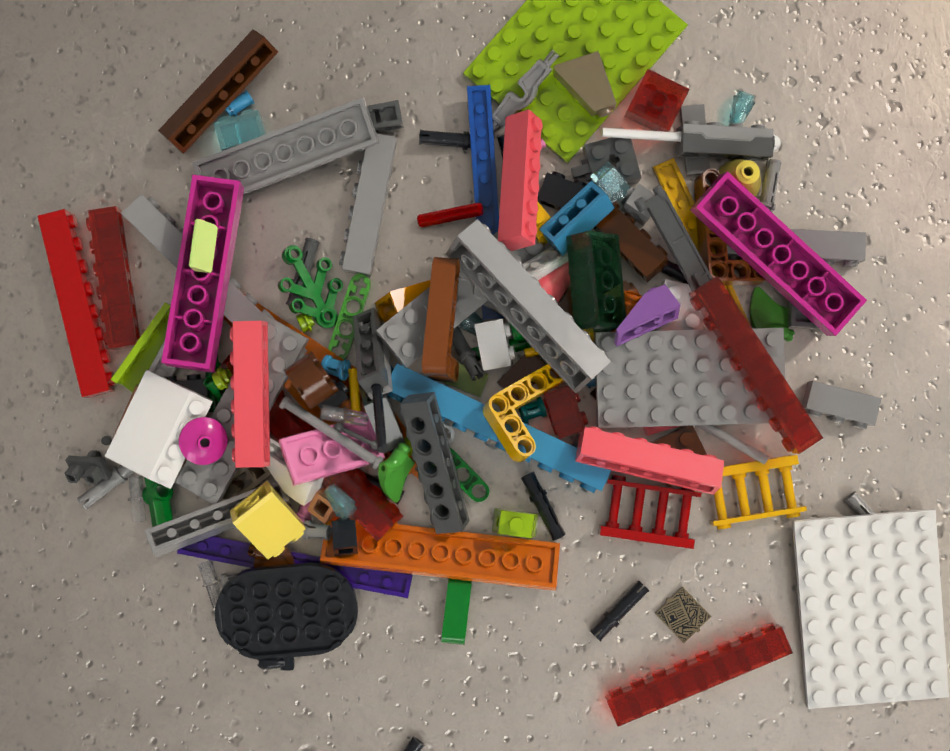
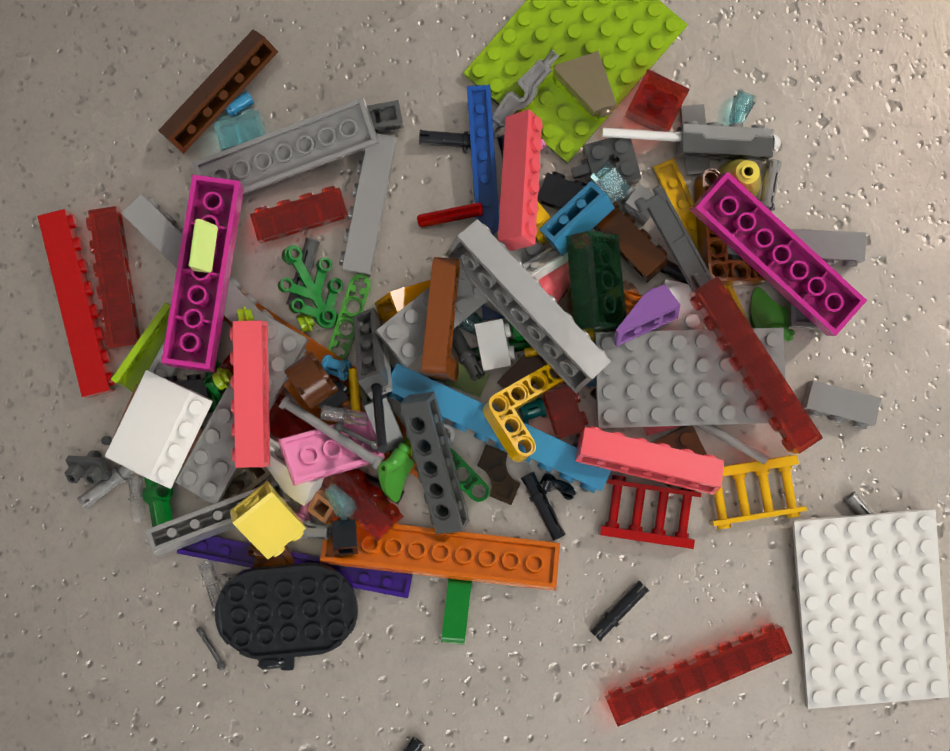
(194, 432): dark pink dish -> none
(221, 665): none -> dark grey hinge
(244, 314): none -> lime plate
(299, 215): none -> clear red brick
(502, 484): none -> dark brown tile
(515, 523): lime torso -> none
(549, 482): none -> black arm
(683, 614): dark tan piece -> none

